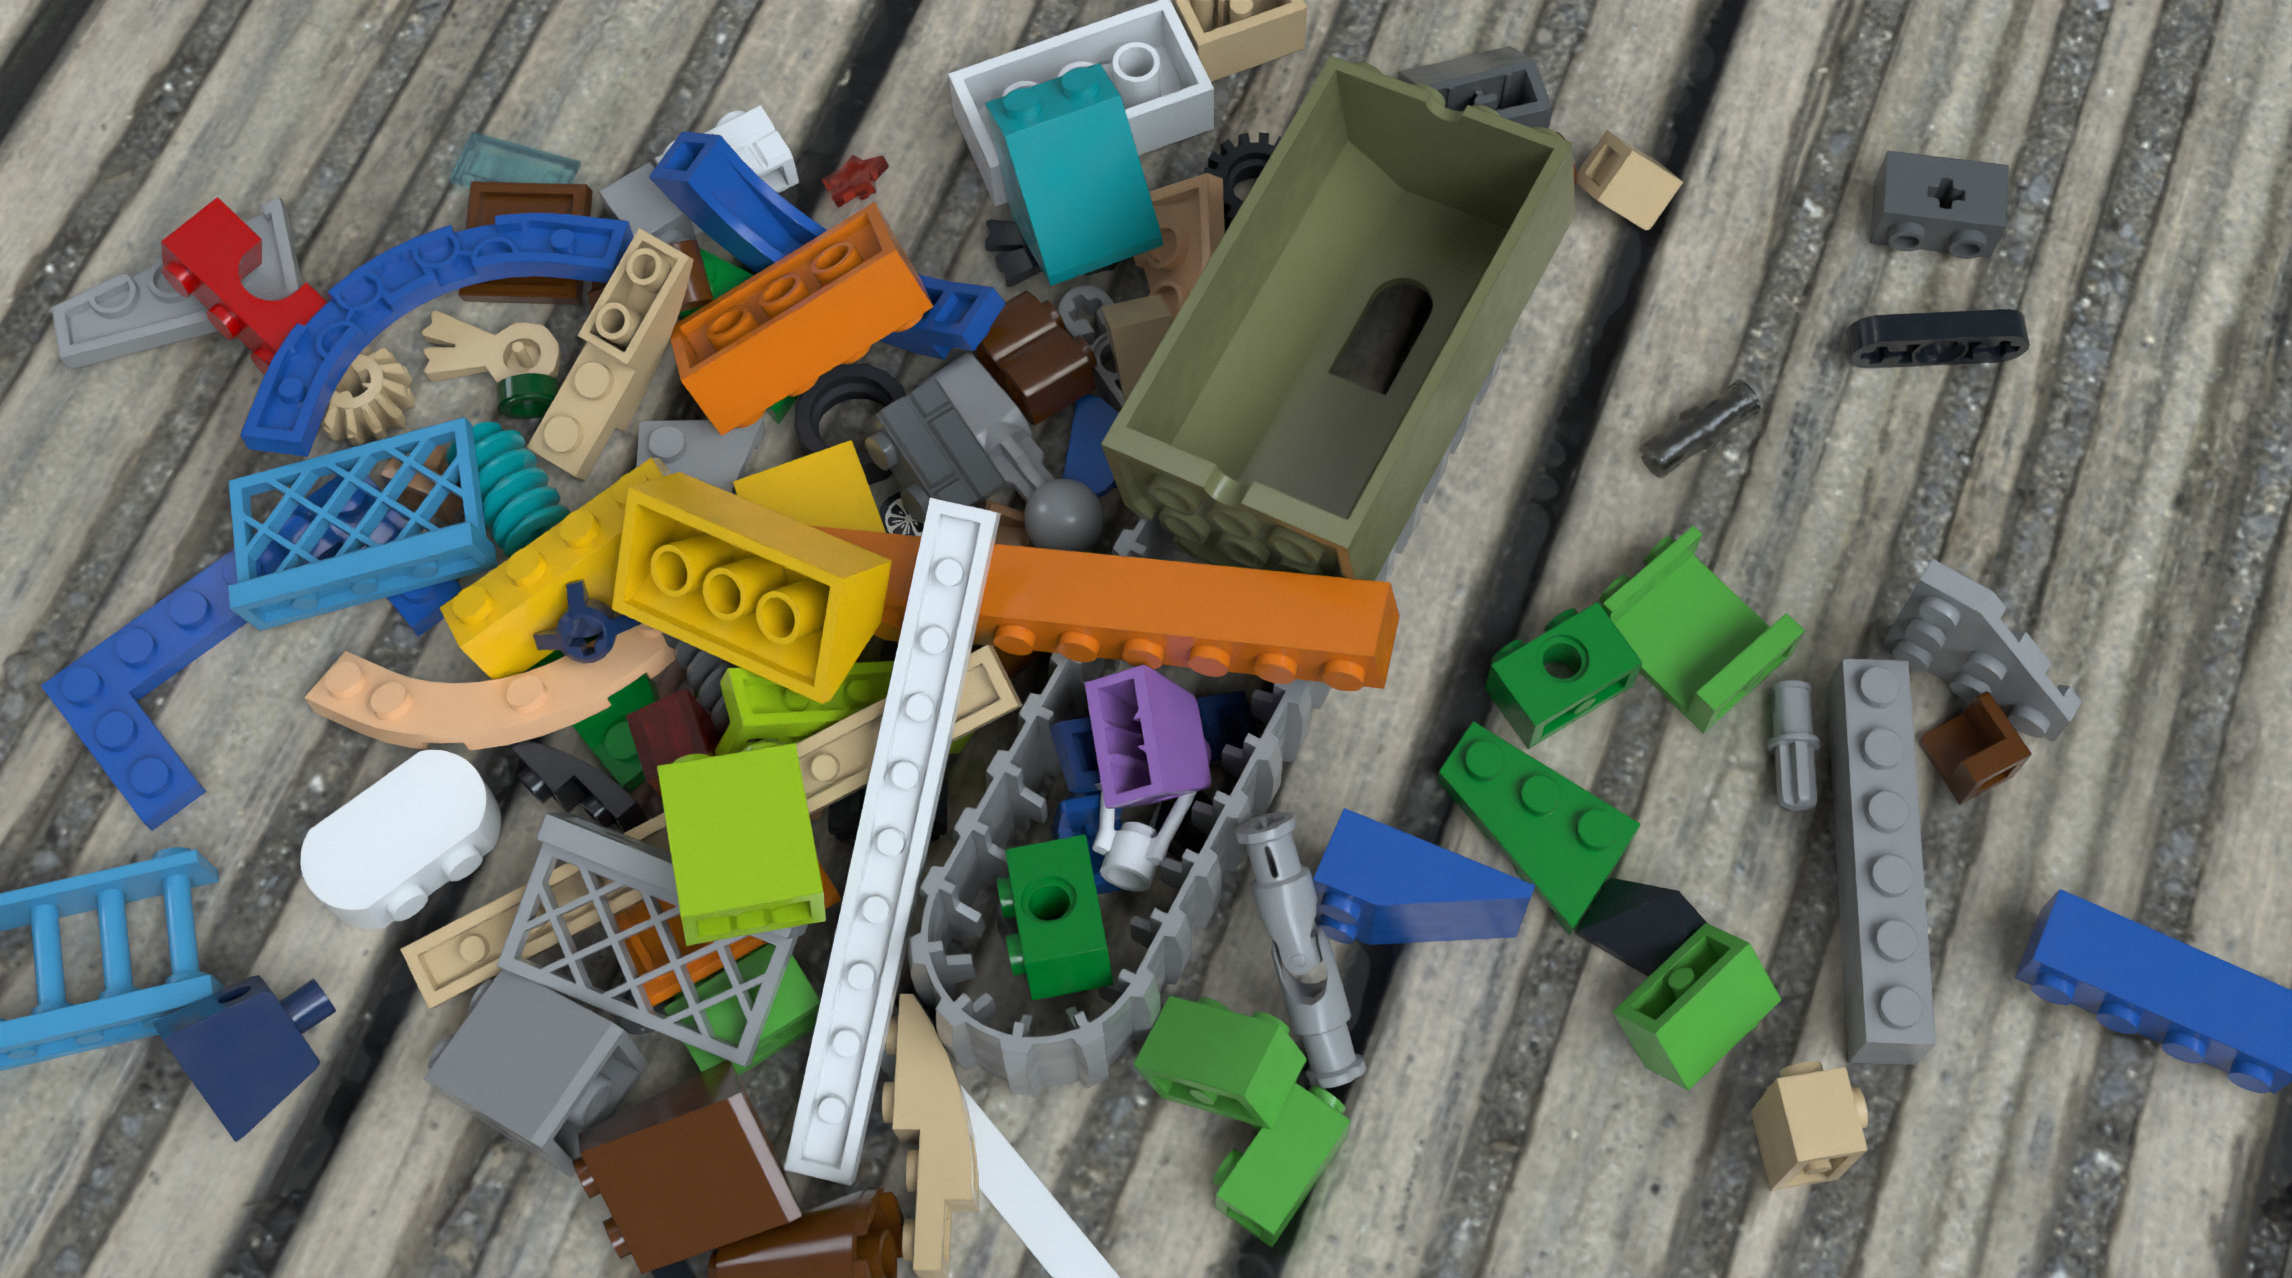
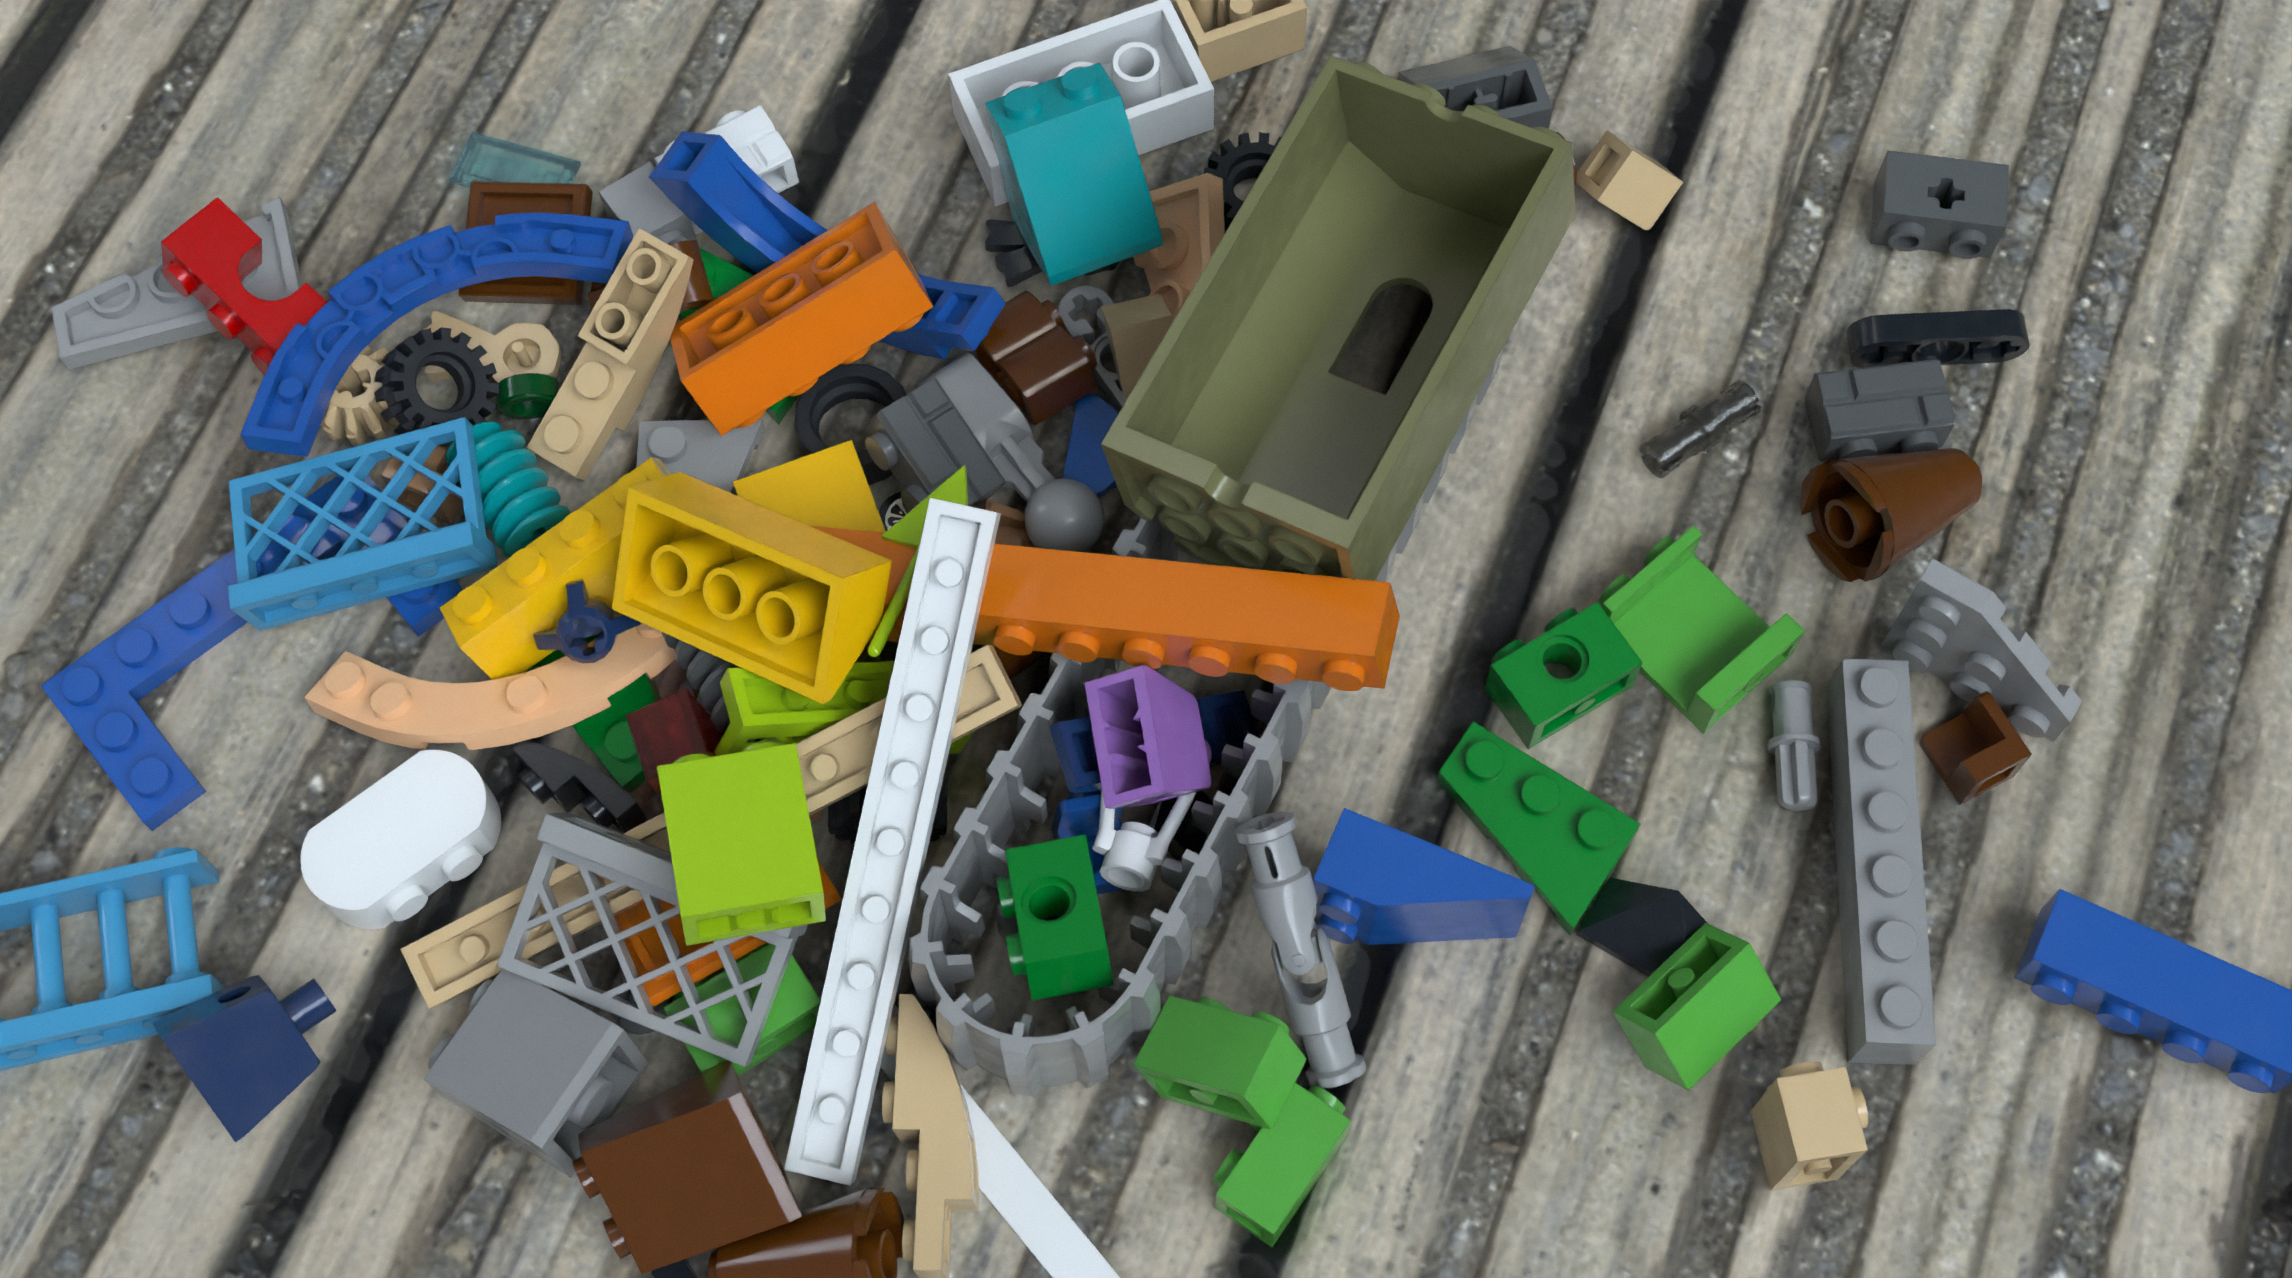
(449, 353): none -> black tyre
(855, 179): clear red piece -> none
(909, 533): none -> lime piece
(1879, 410): none -> dark grey brick
(1885, 506): none -> reddish brown cone

